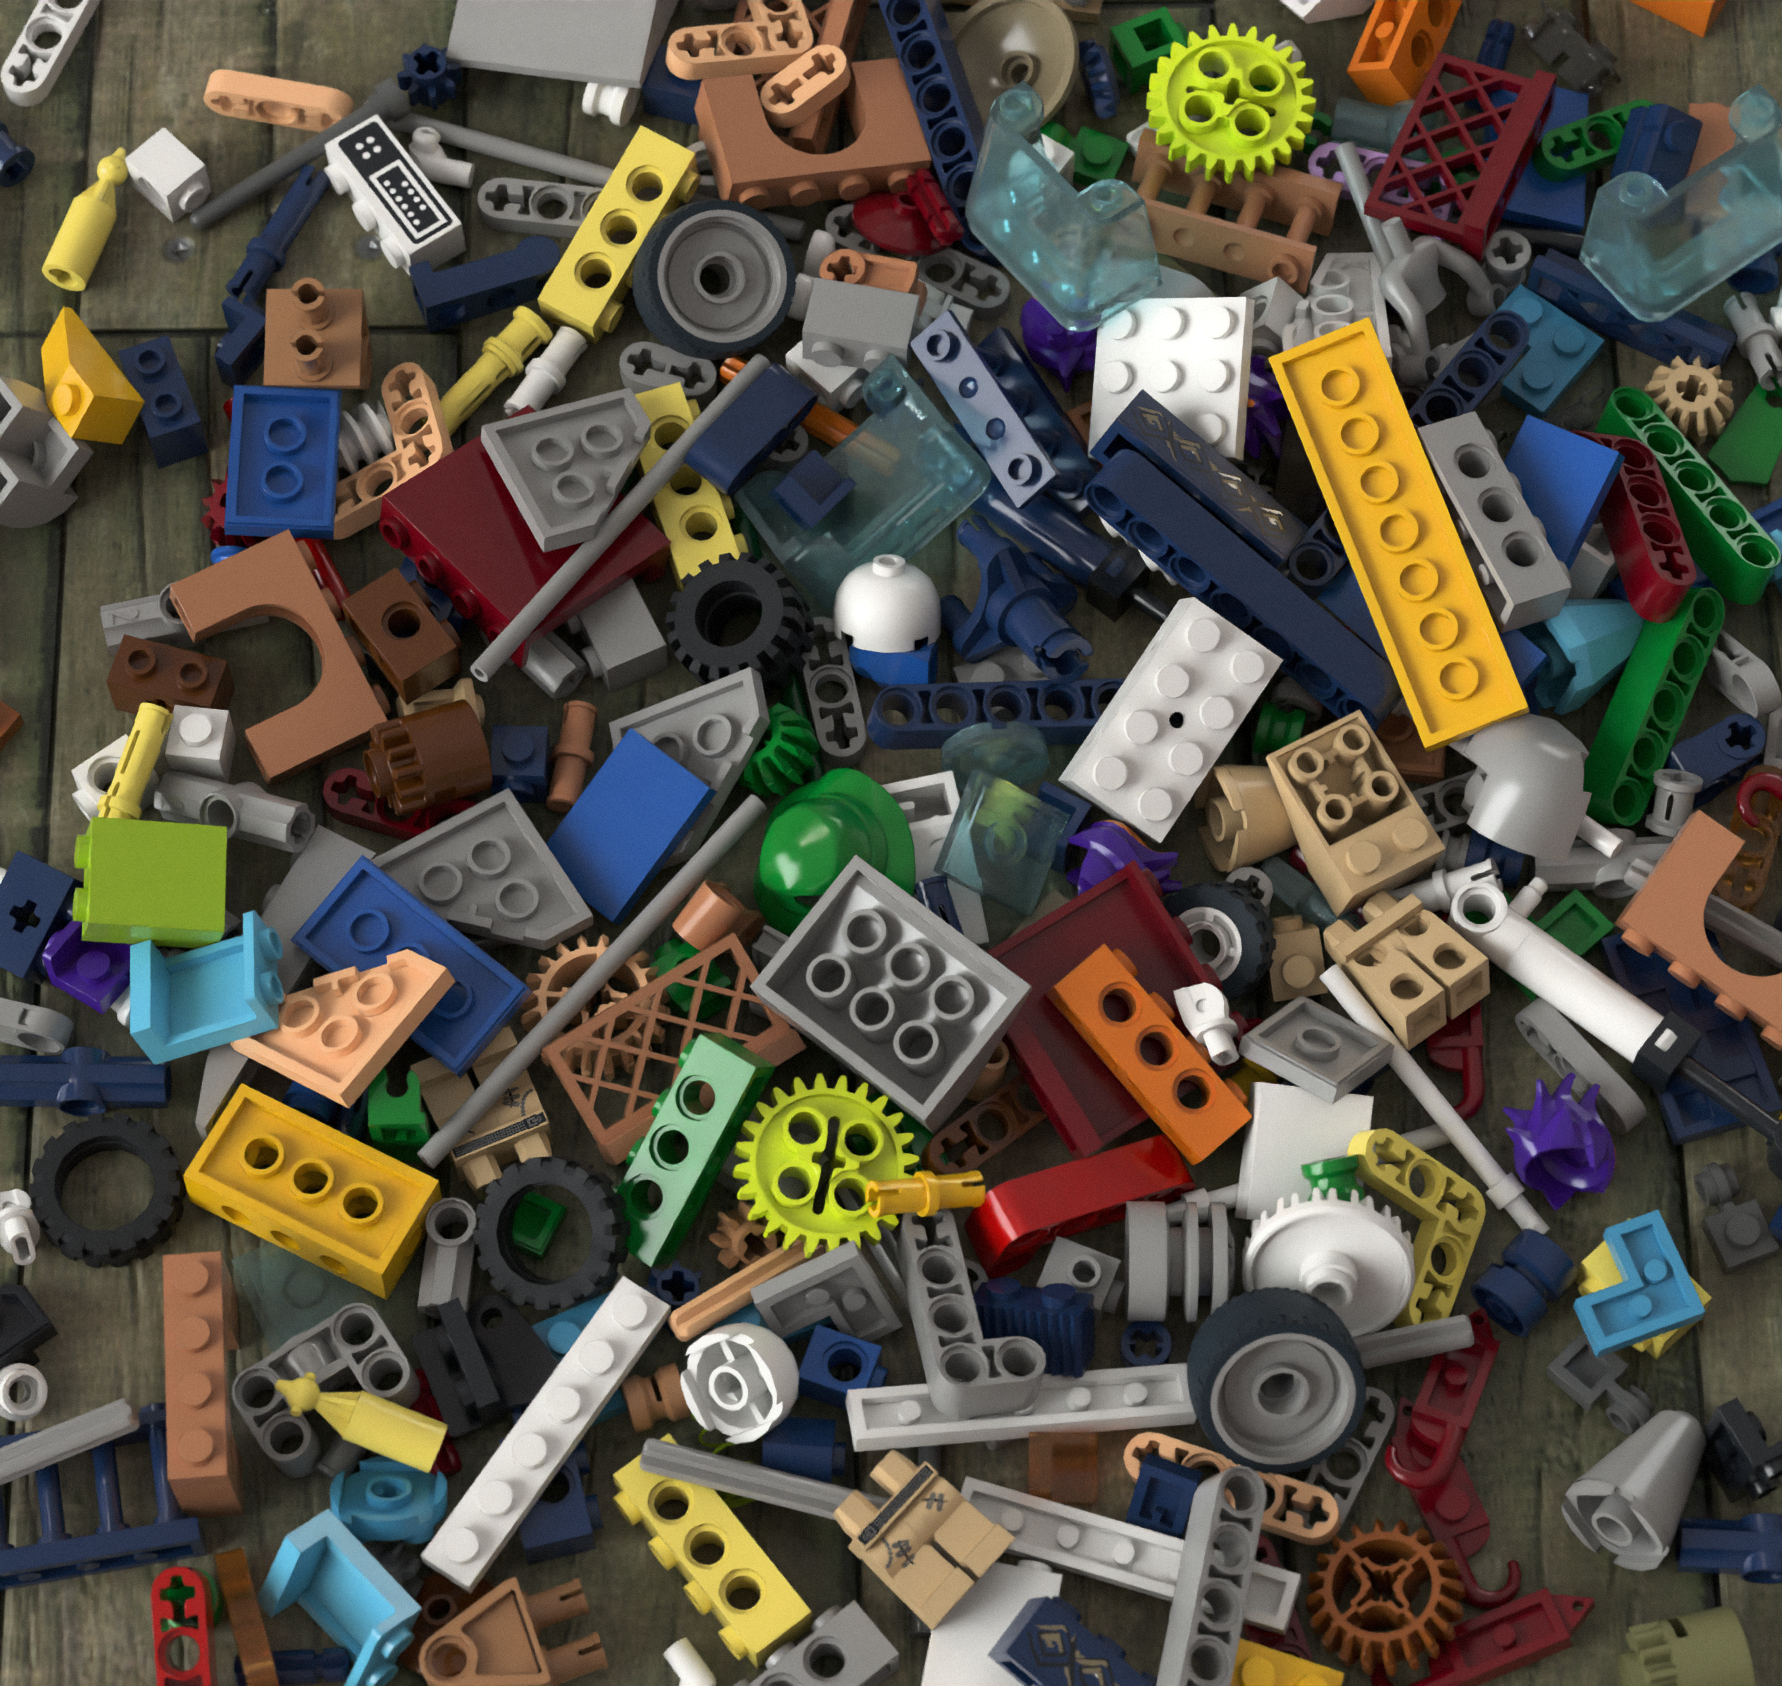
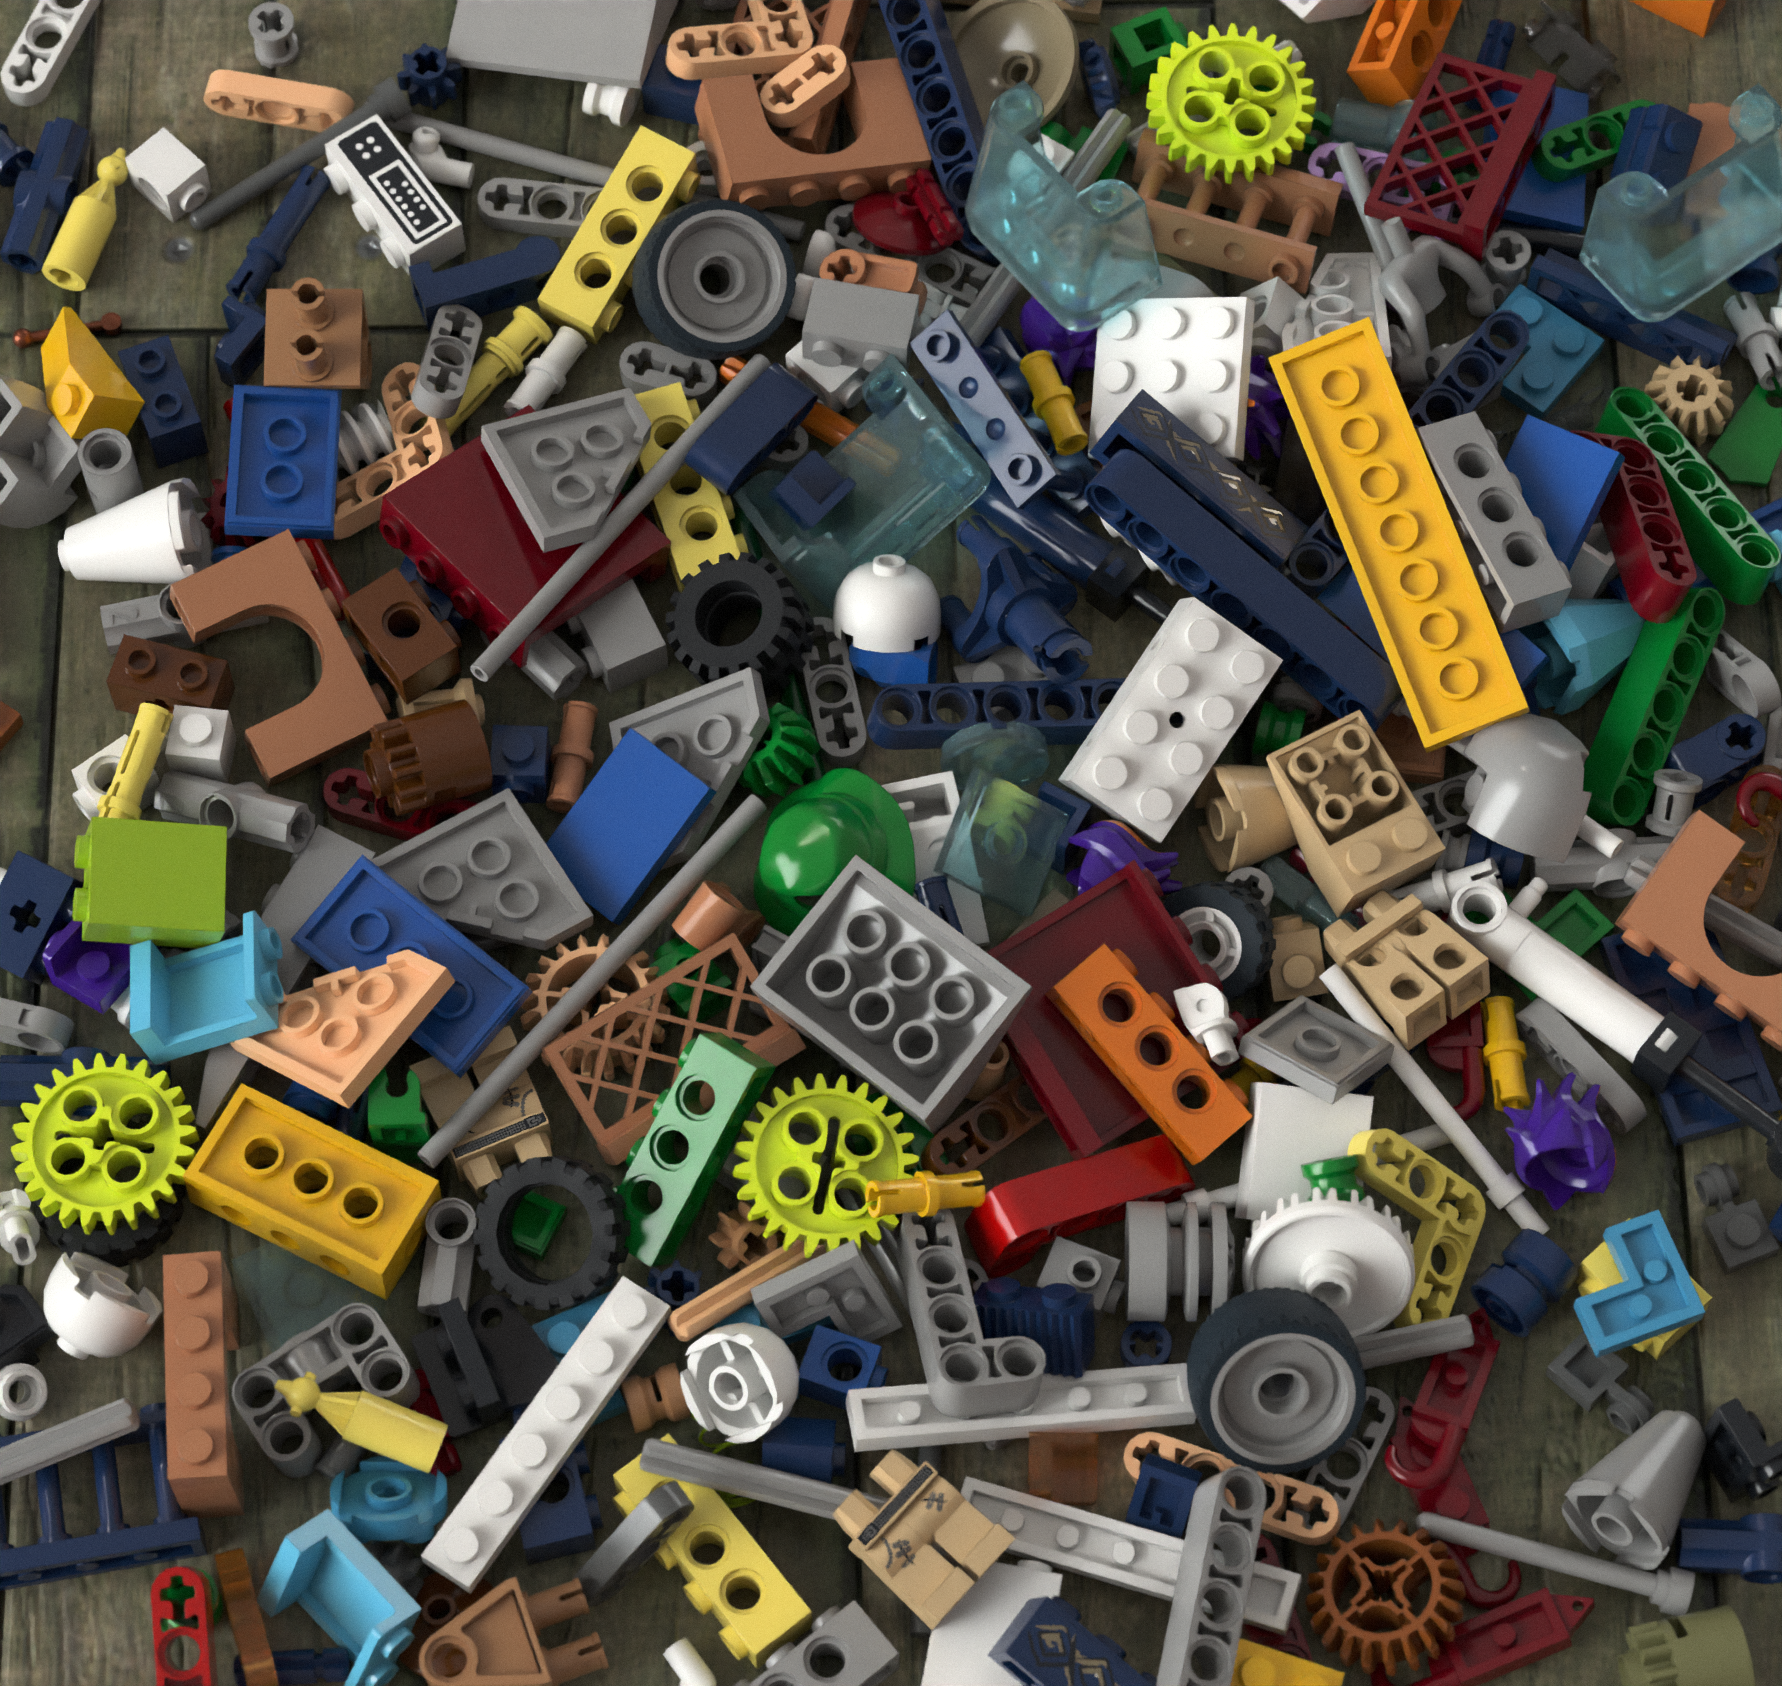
(45, 194): none -> dark blue piece
(92, 1189): none -> neon yellow gear
(95, 1308): none -> white cylinder
(109, 468): none -> light grey pin
(110, 324): none -> copper hinge
(141, 540): none -> white cone
(273, 34): none -> light grey bush
(435, 371): none -> light grey beam
(634, 1543): none -> dark grey beam
(1053, 402): none -> yellow pin
(1079, 174): none -> light grey axle
(1504, 1053): none -> yellow pin
(1668, 1589): none -> light grey piece

